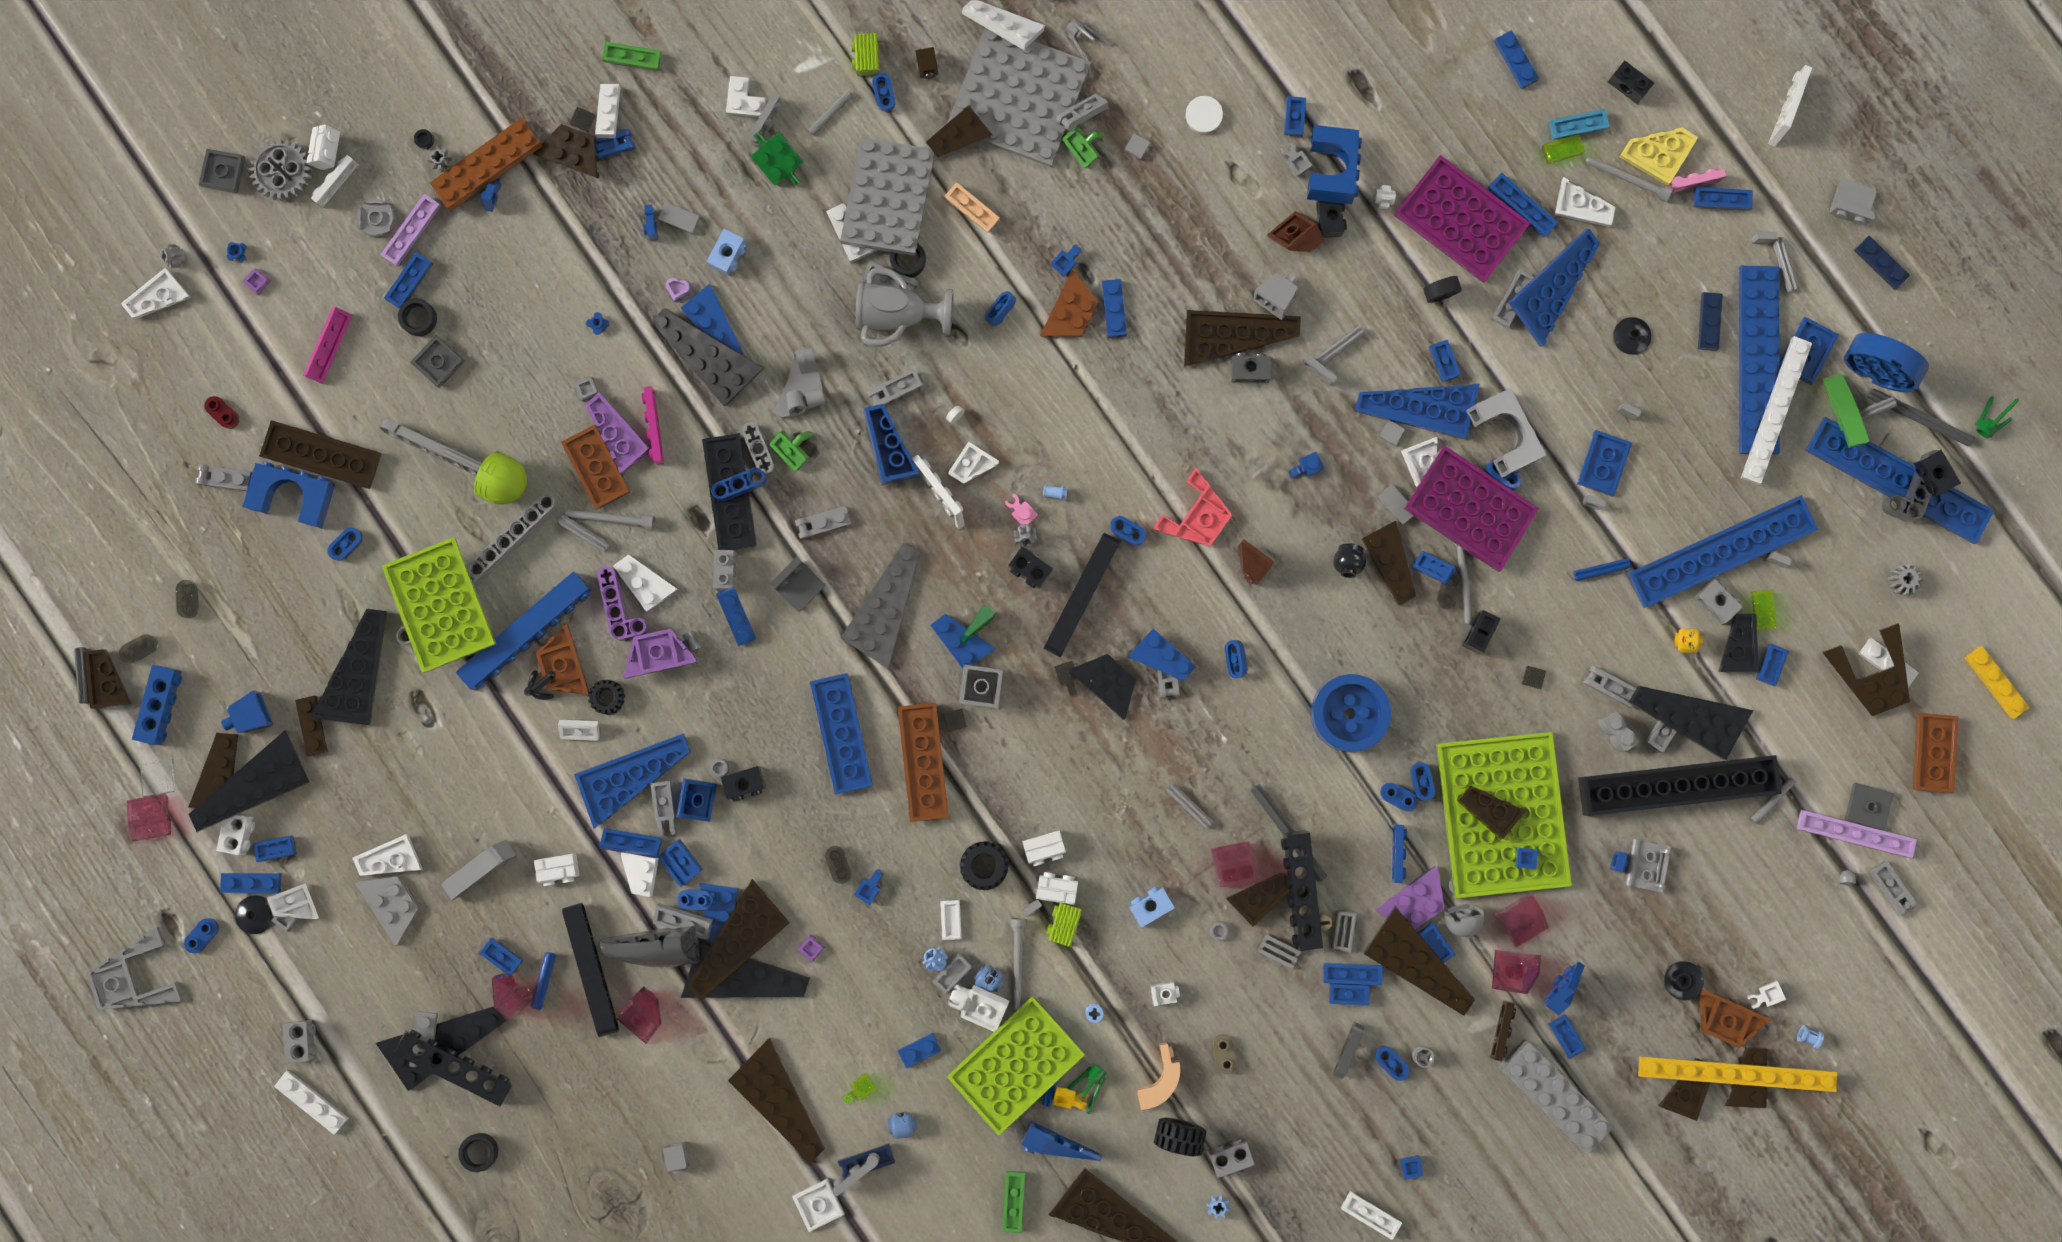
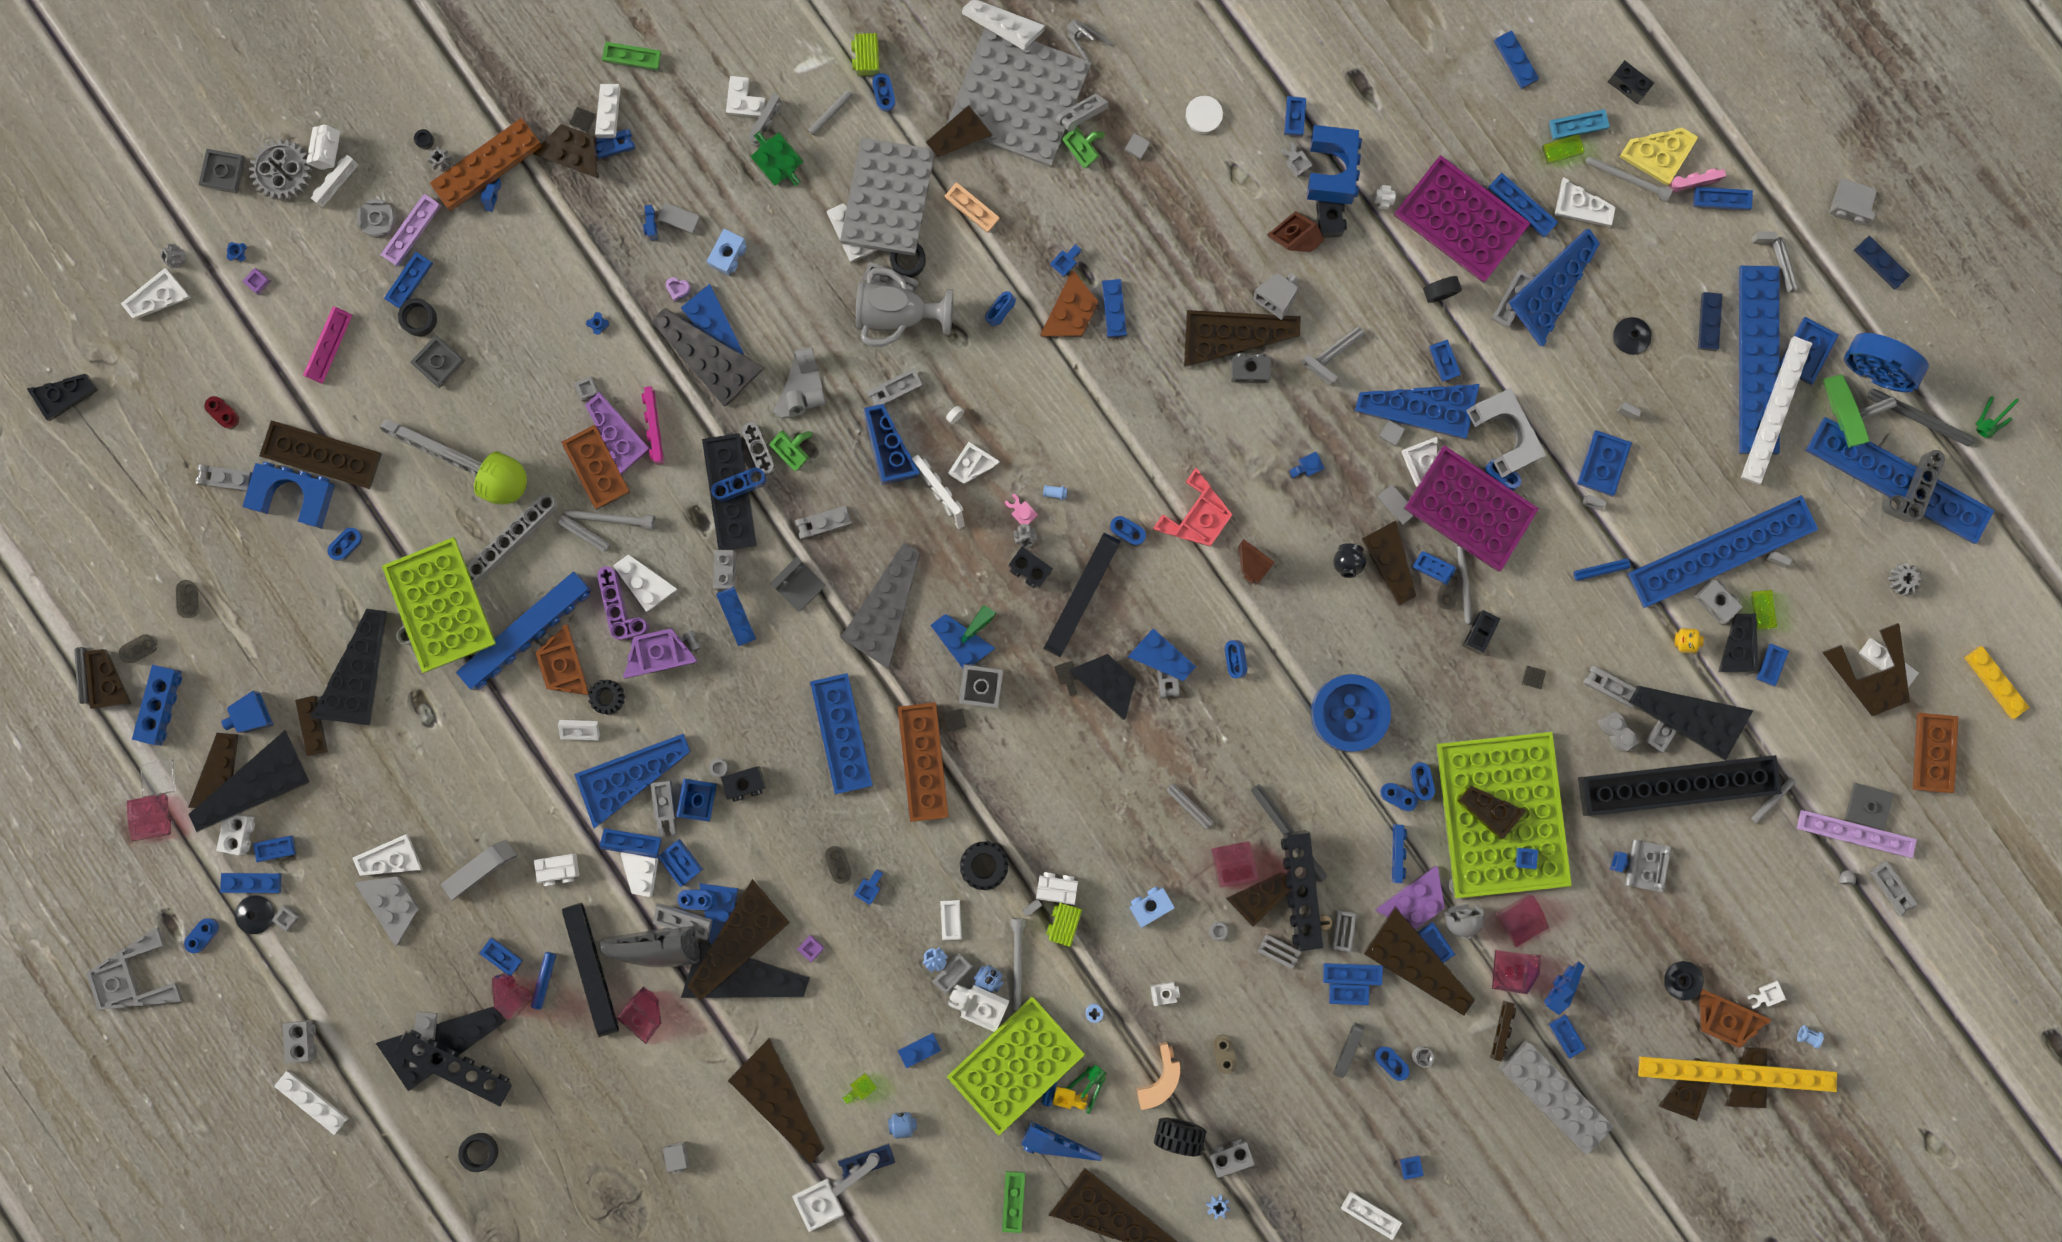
(60, 396): none -> black wing
(293, 904): white wing -> none
(532, 689): black piece -> none
(927, 63): dark brown brick -> none
(1044, 847): white brick -> none
(1791, 105): white wing -> none
(1946, 478): black brick -> none

